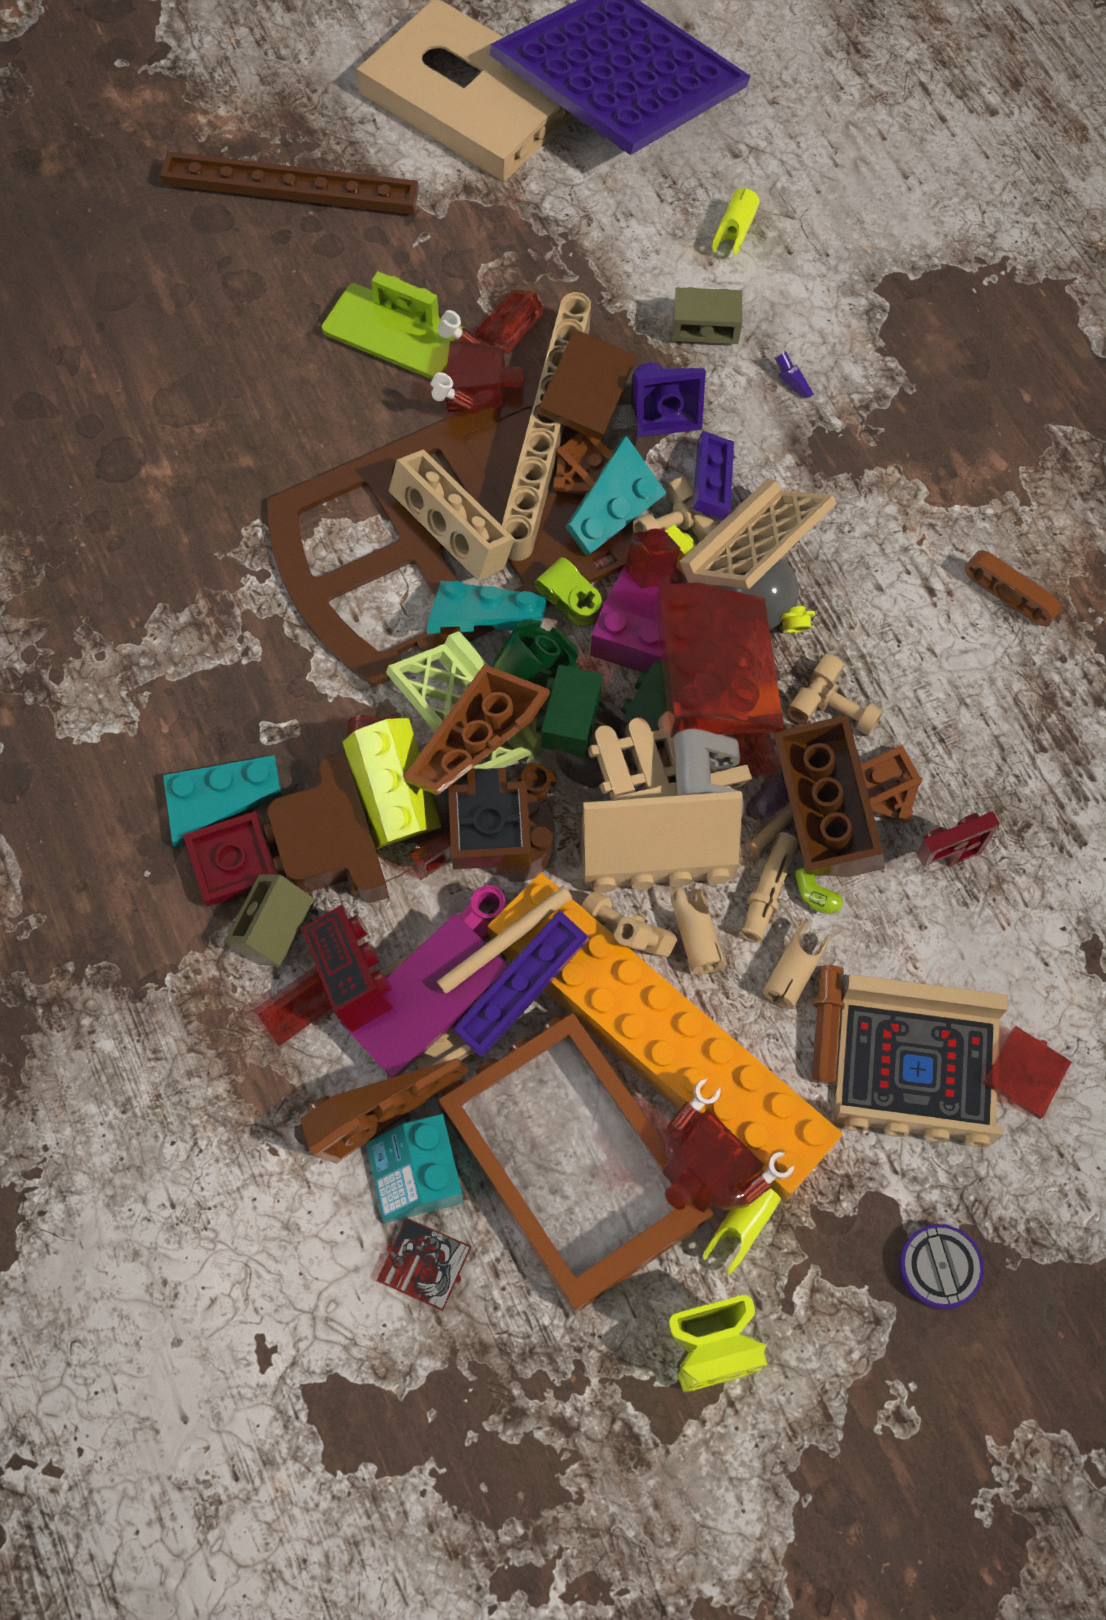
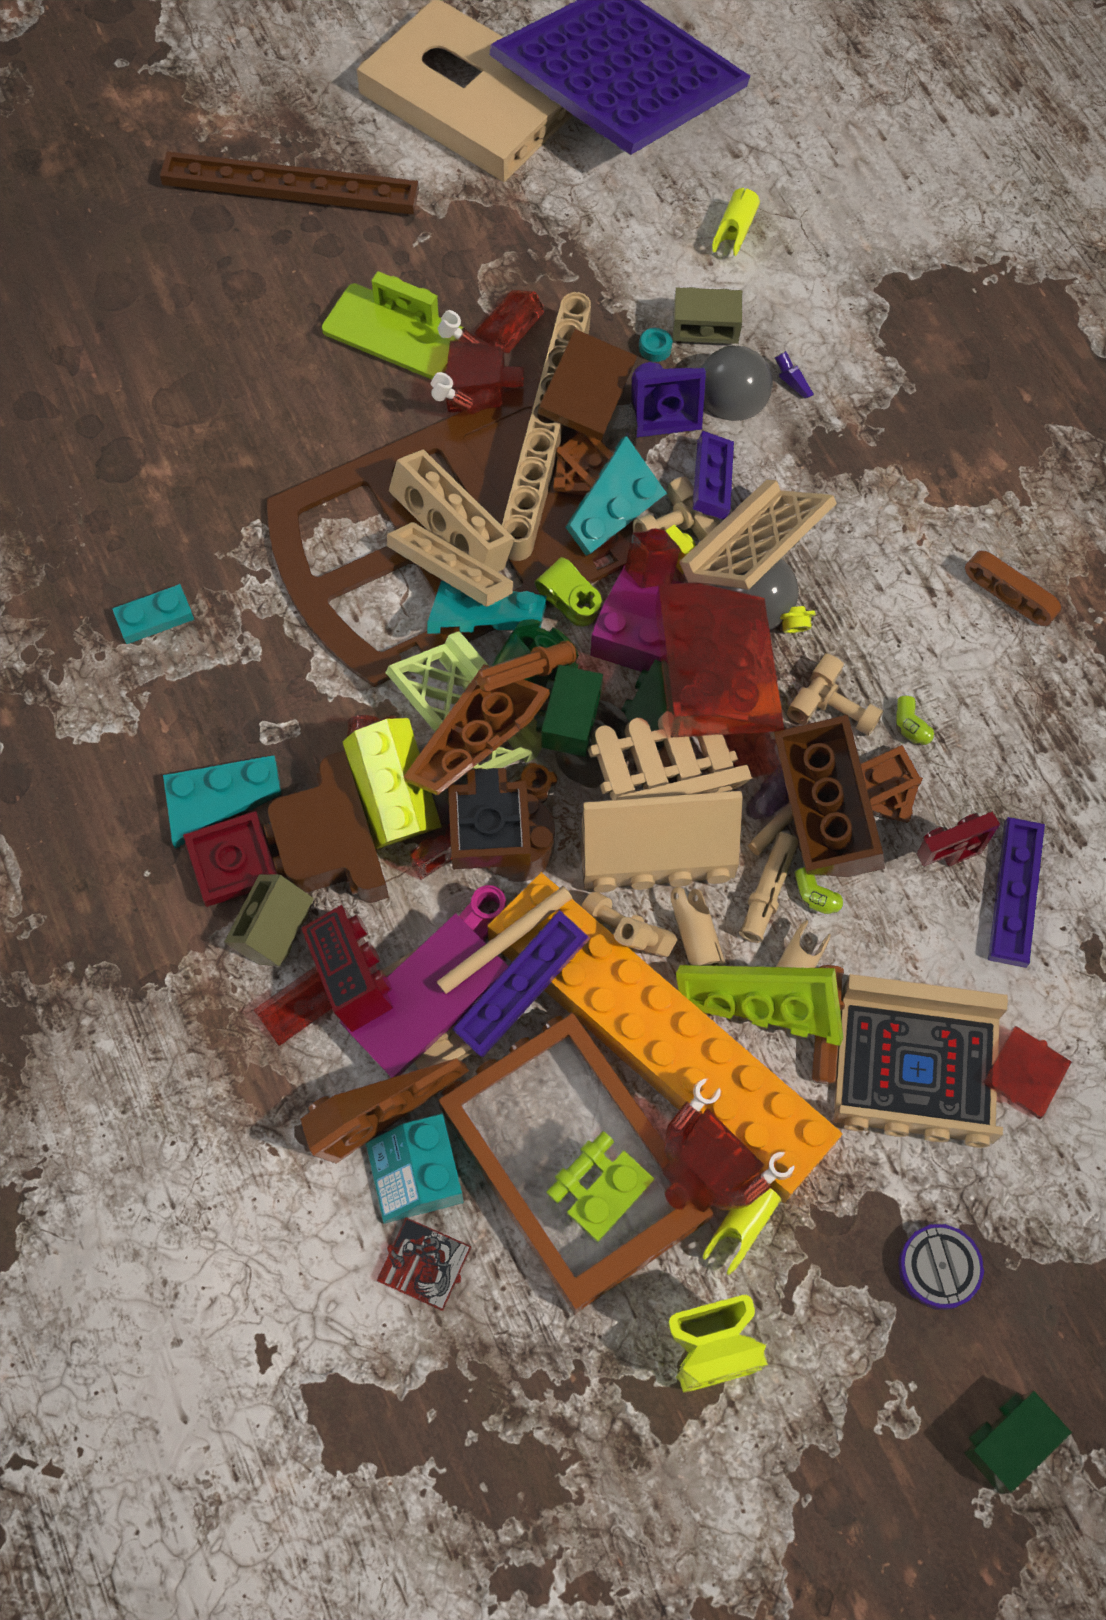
(153, 614): none -> teal plate
(450, 564): none -> tan plate
(539, 662): none -> dark orange axle
(609, 1195): none -> lime plate
(655, 344): none -> teal tile
(697, 753): light grey connector -> none
(736, 383): none -> dark grey piece
(777, 996): none -> lime wing
(911, 725): none -> lime arm
(1016, 892): none -> dark purple tile
(1016, 1441): none -> dark green brick

